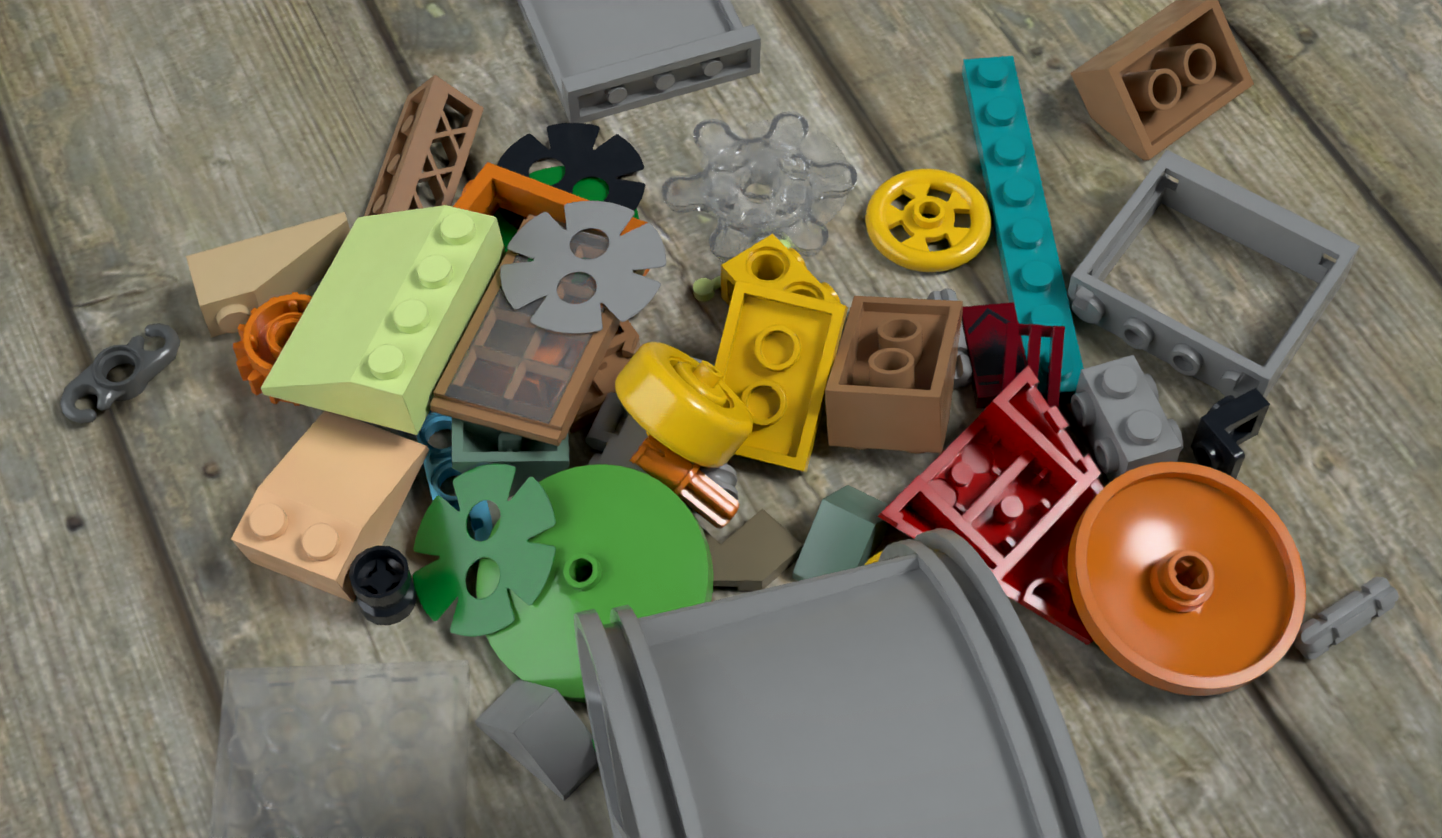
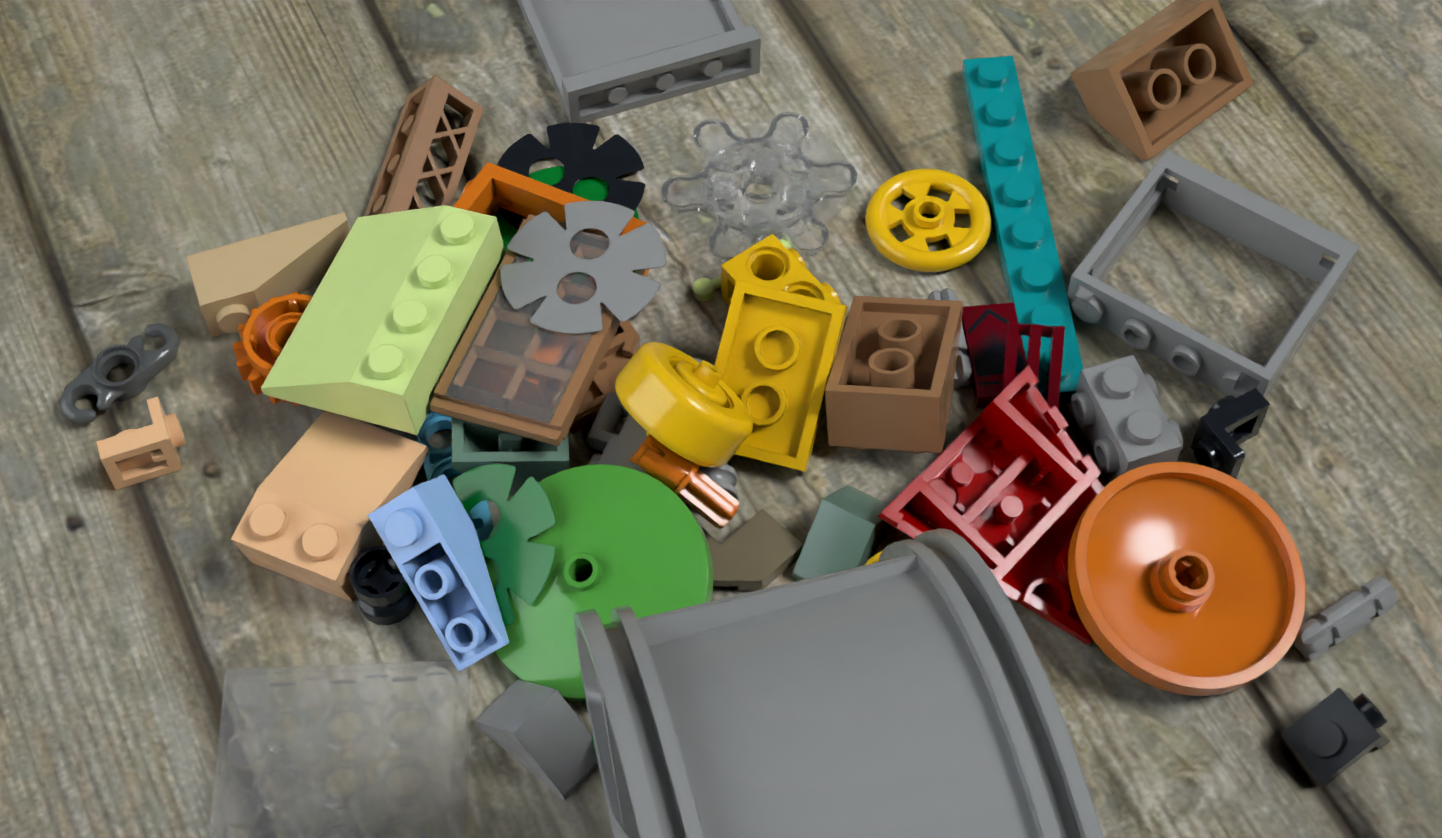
(144, 451): none -> light nougat bracket
(444, 568): none -> light blue slope
(1337, 734): none -> black bracket

